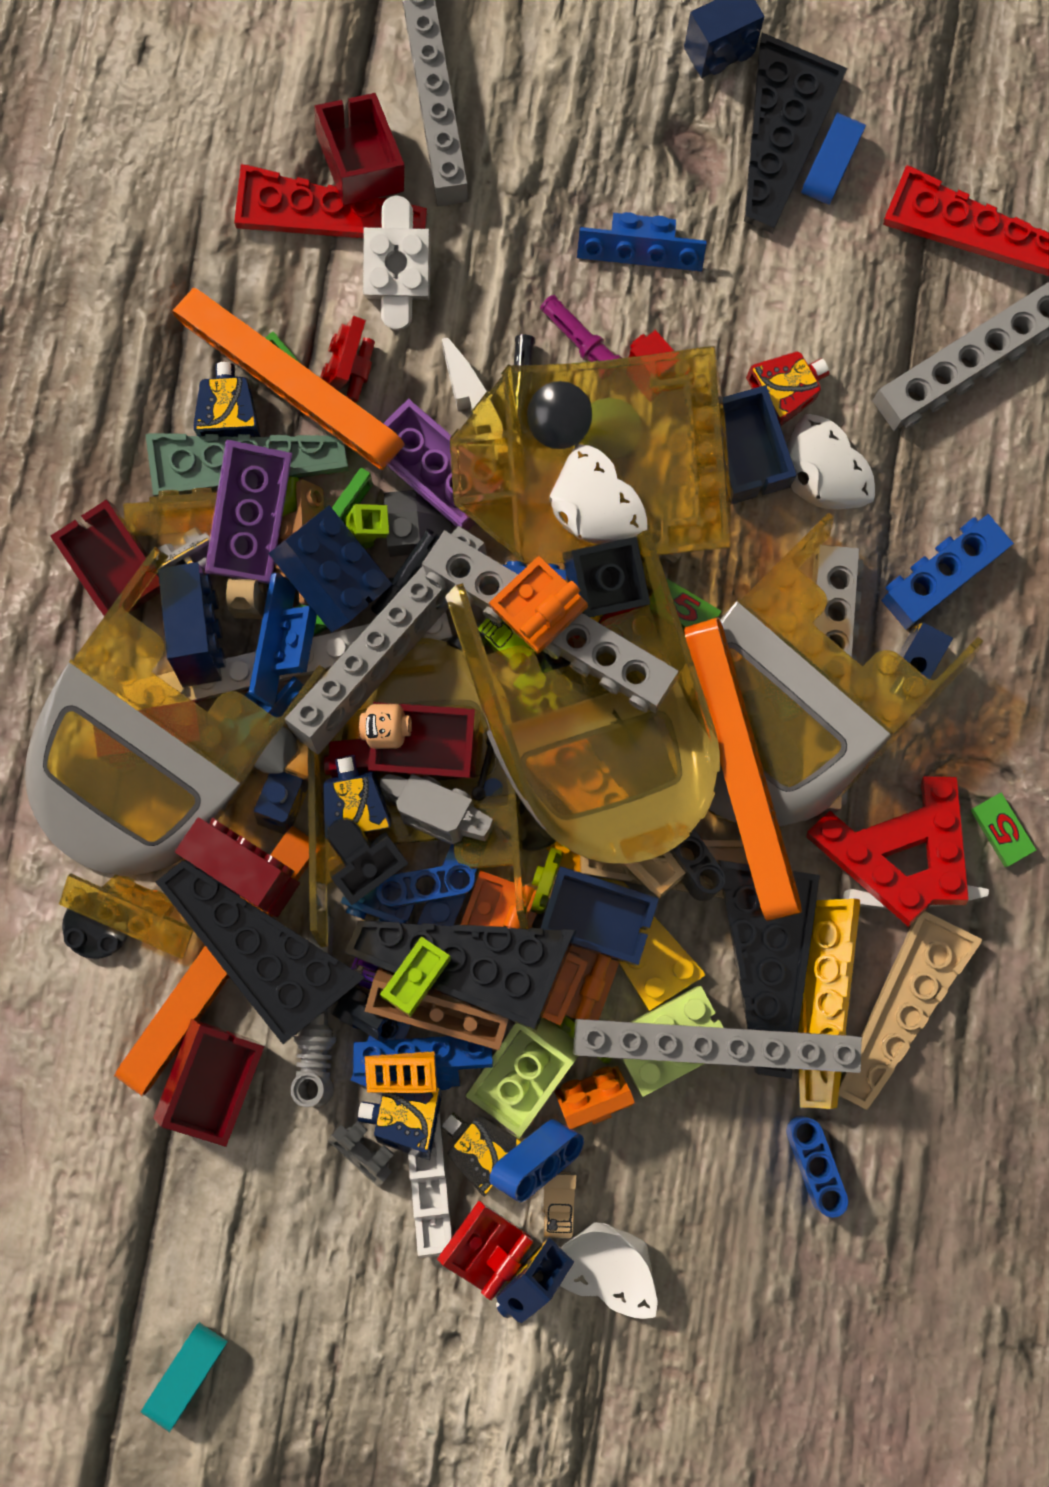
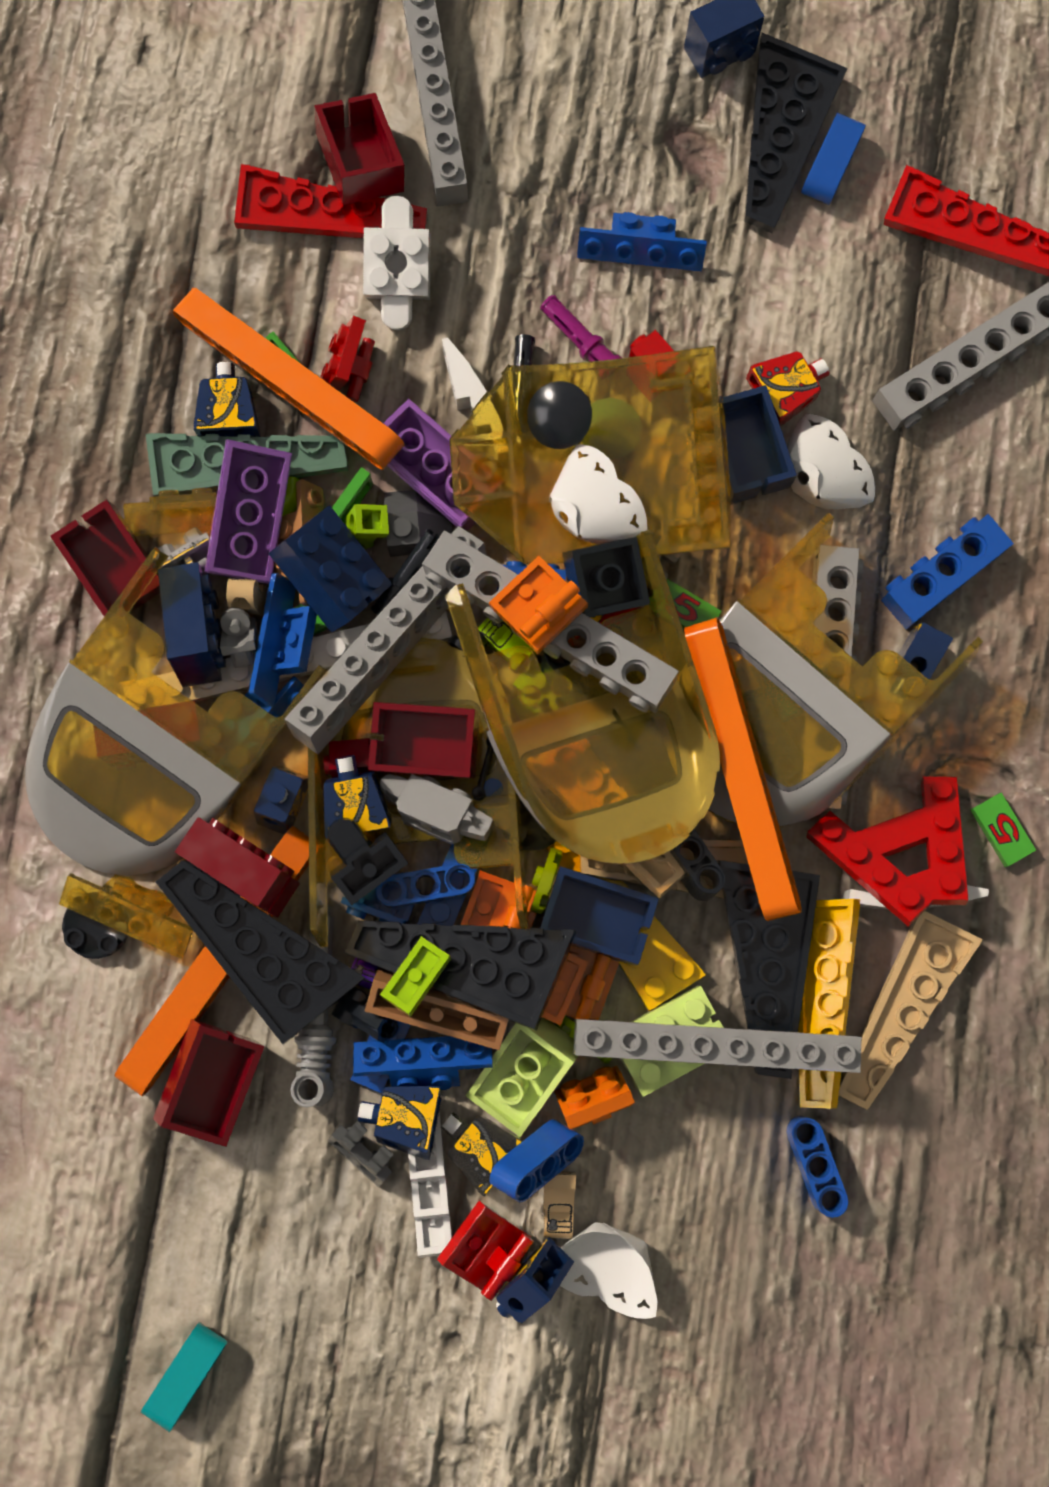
(238, 636): none -> light grey hips
(278, 753): dark grey piece -> none
(384, 726): light nougat head -> none
(414, 1085): light orange slope -> none

